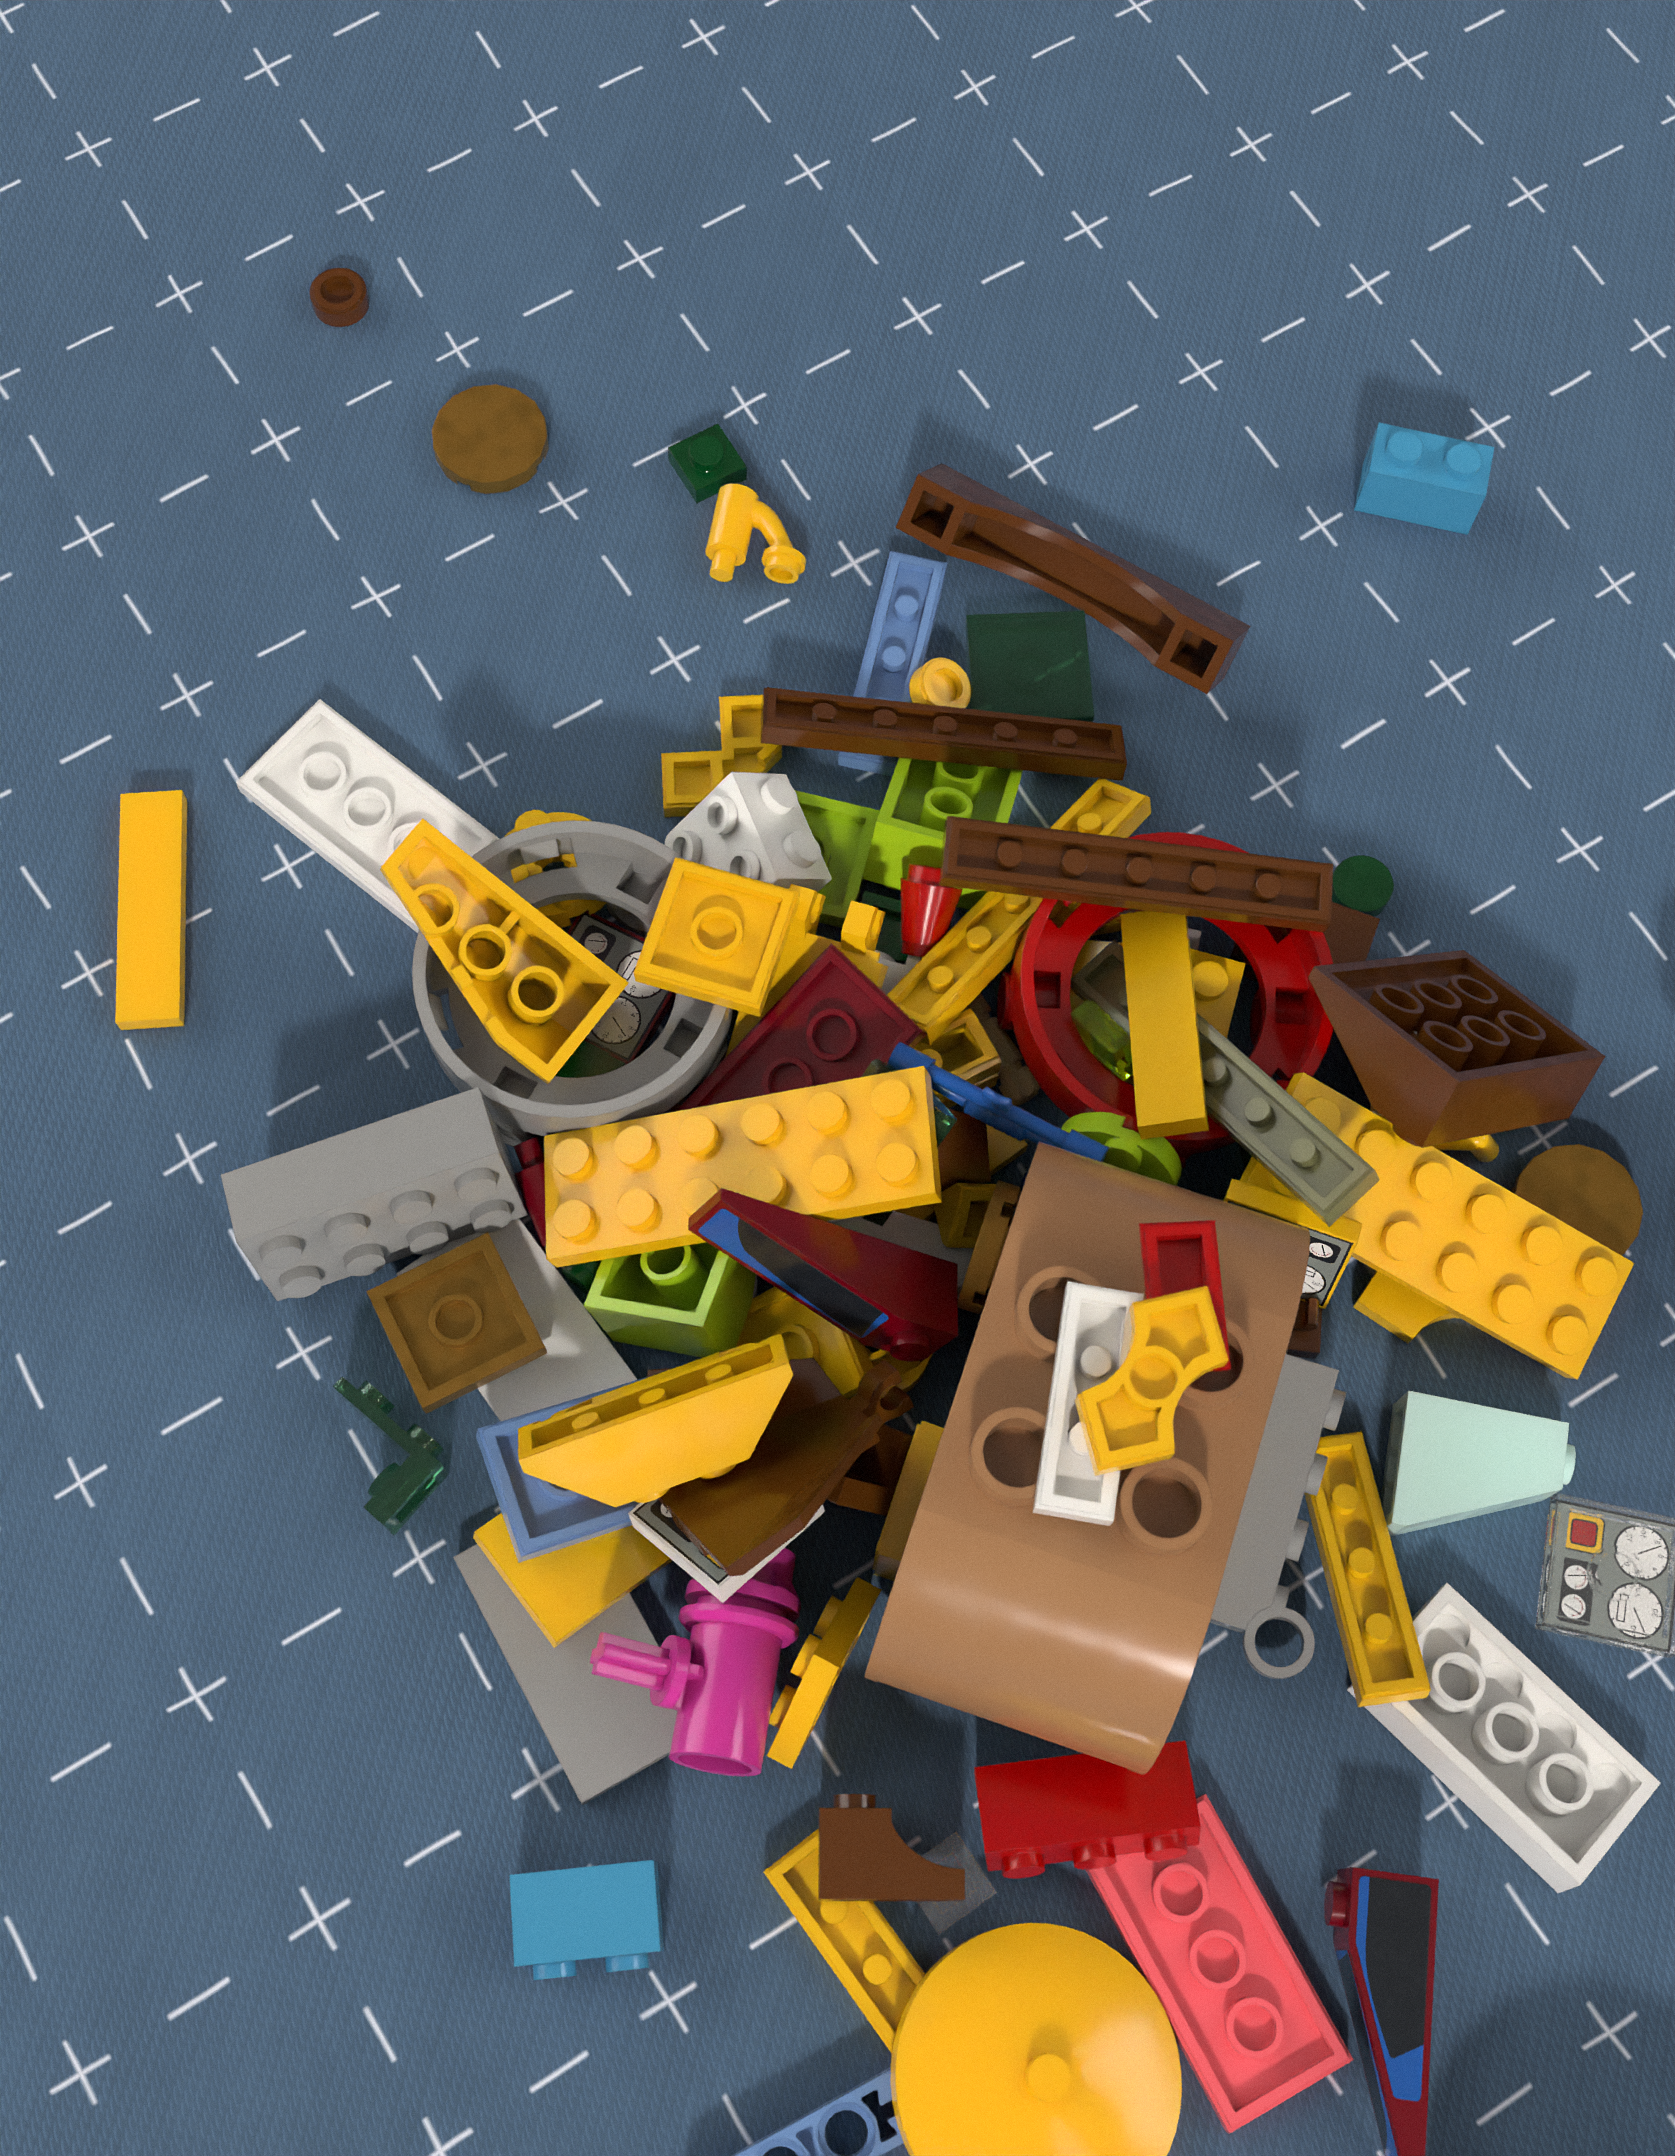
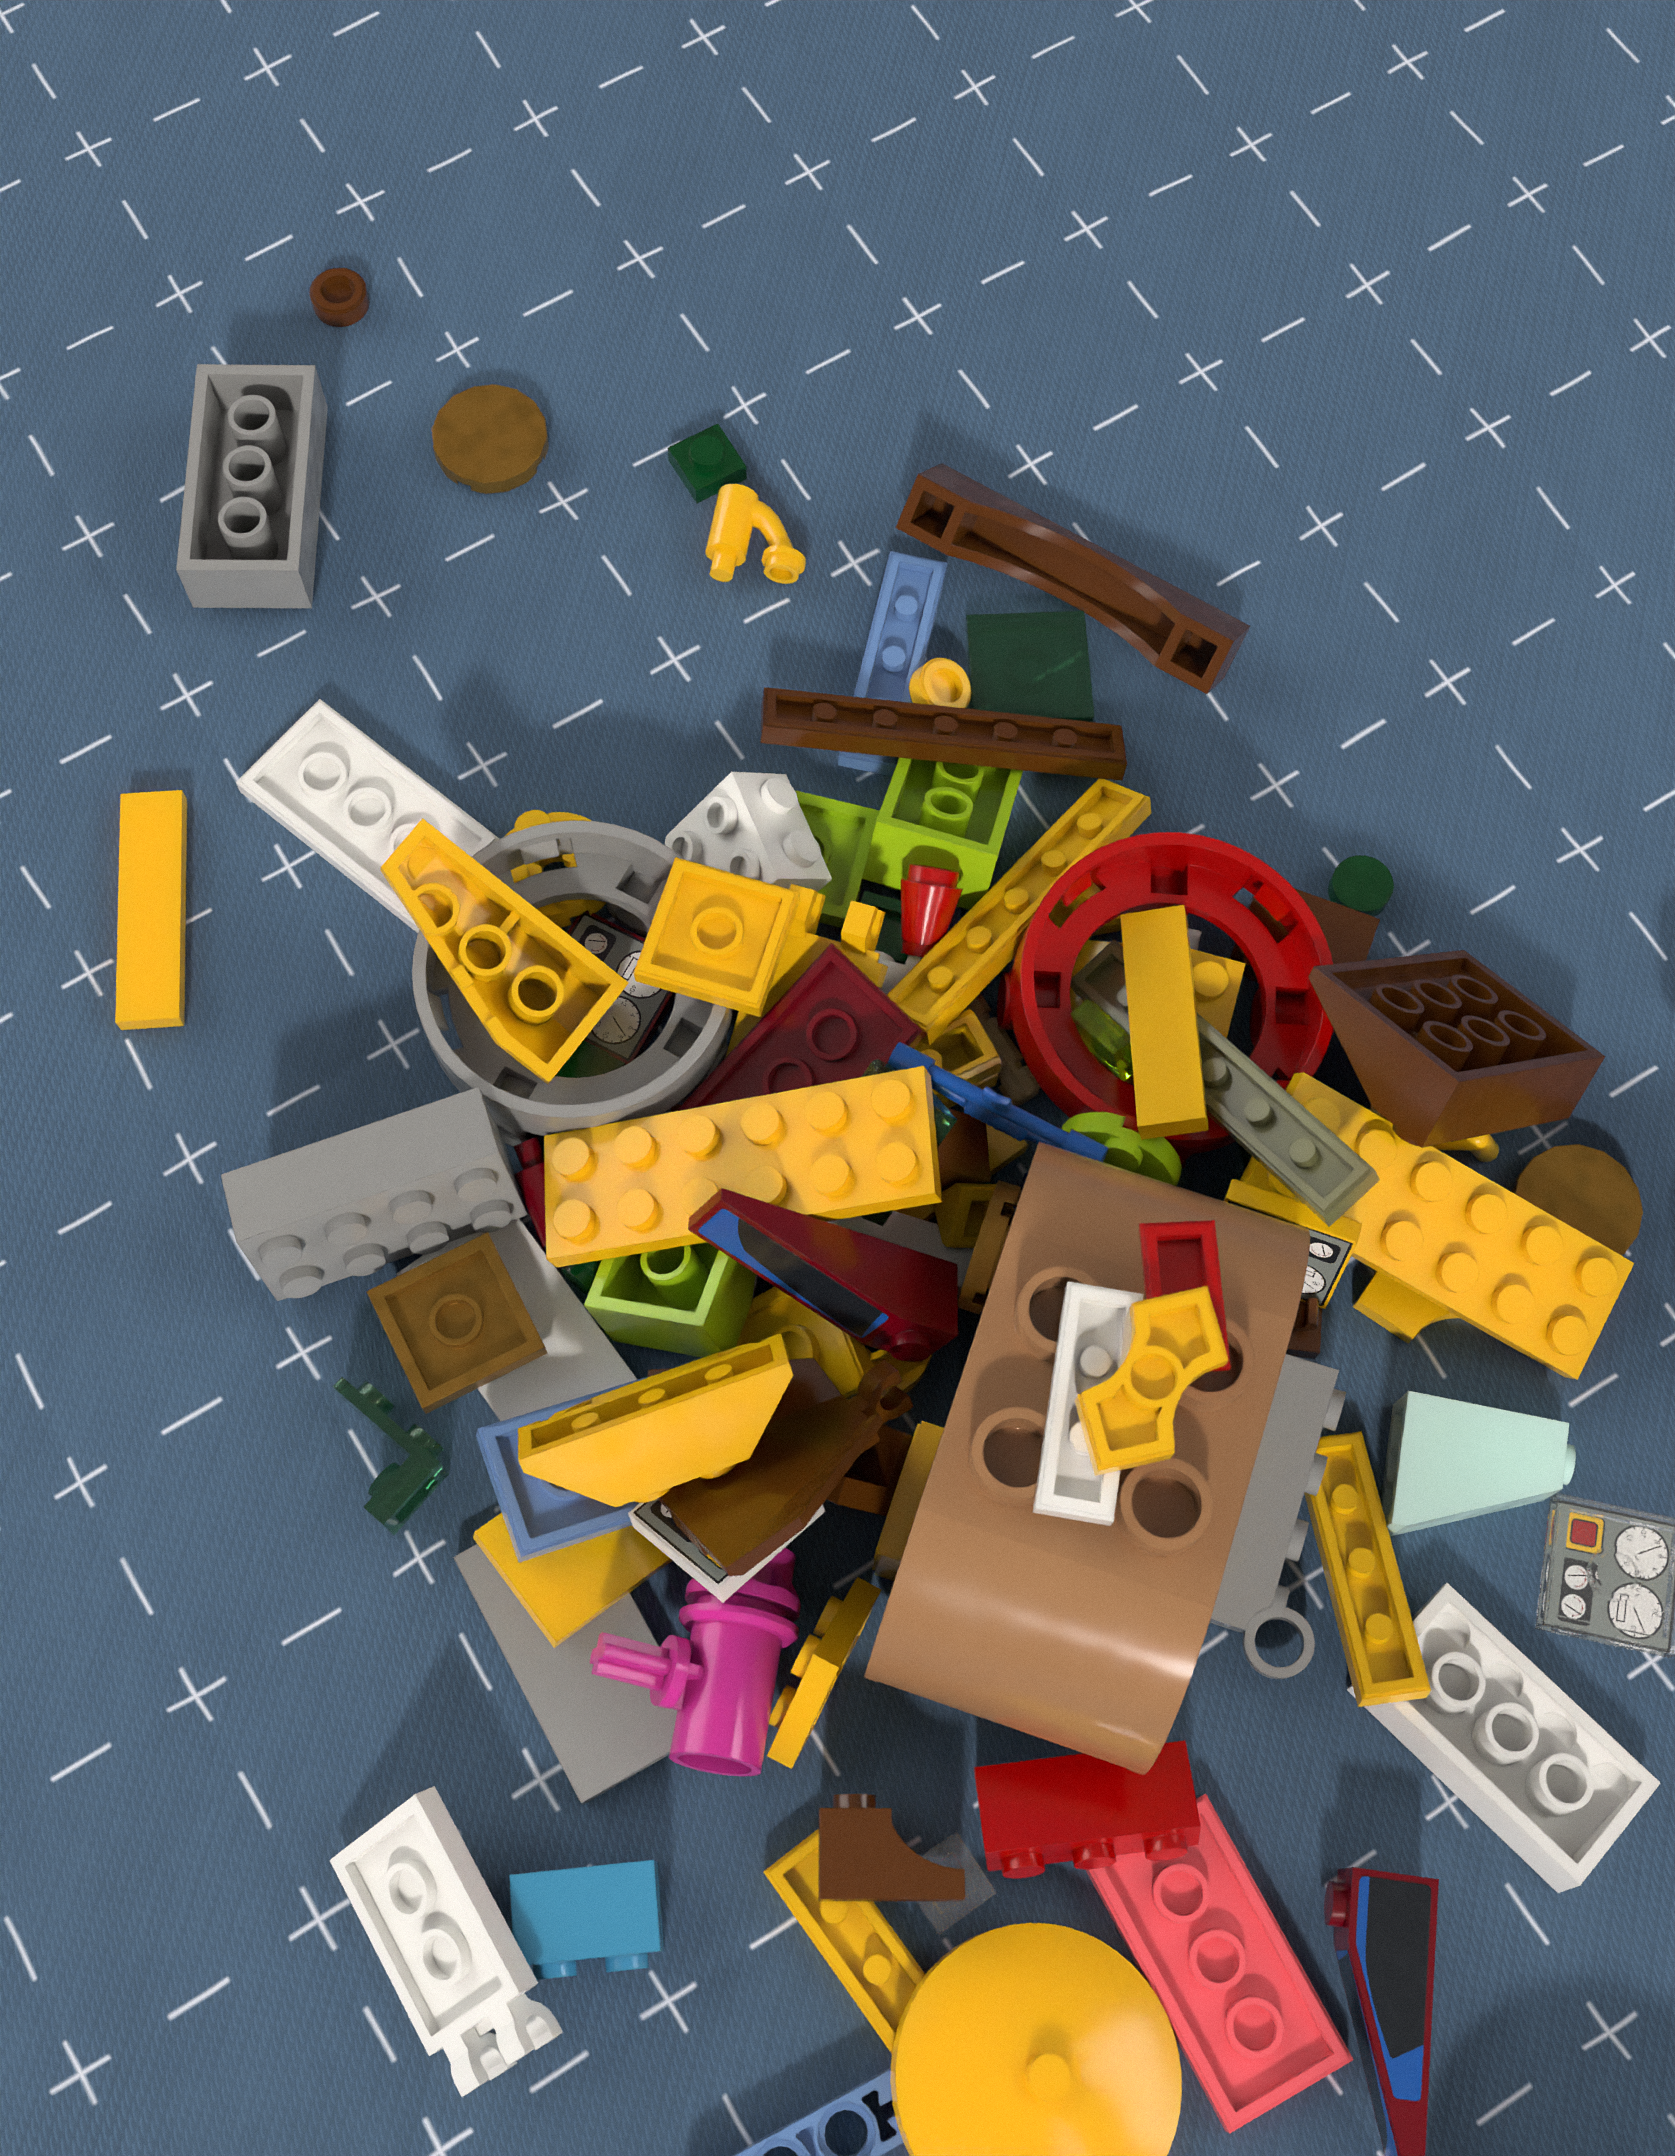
(253, 486): none -> light grey brick
(444, 1941): none -> white tile
(693, 775): yellow tile -> none
(1136, 874): reddish brown tile -> none
(1424, 478): dark azure brick -> none

